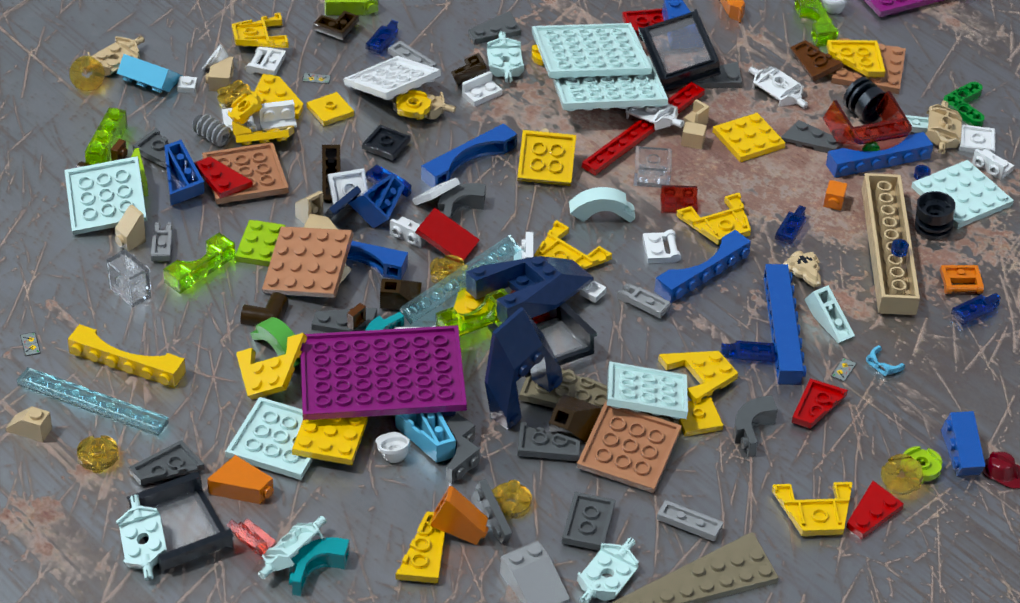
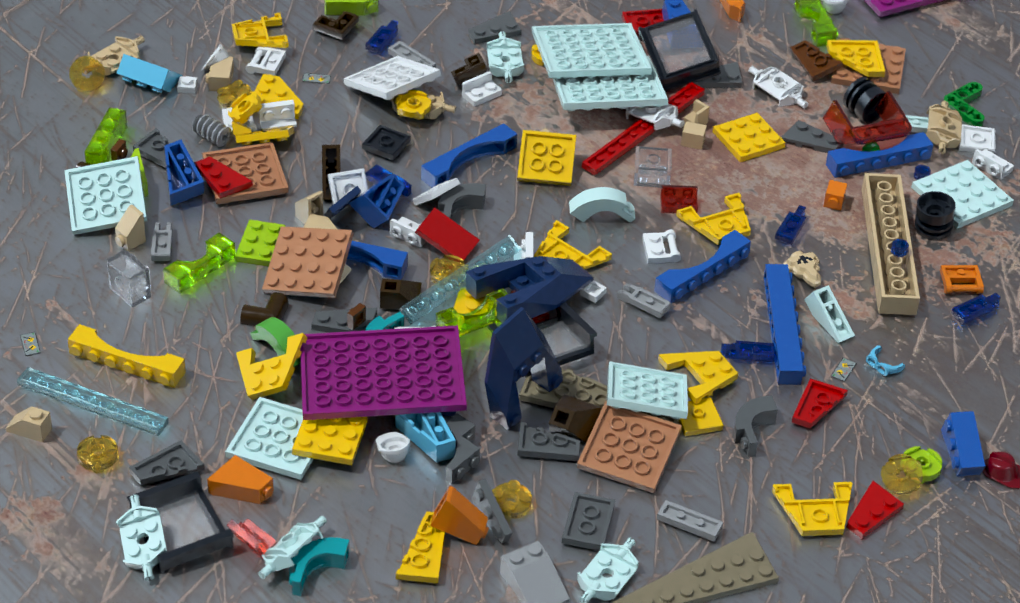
(330, 109): yellow plate -> none

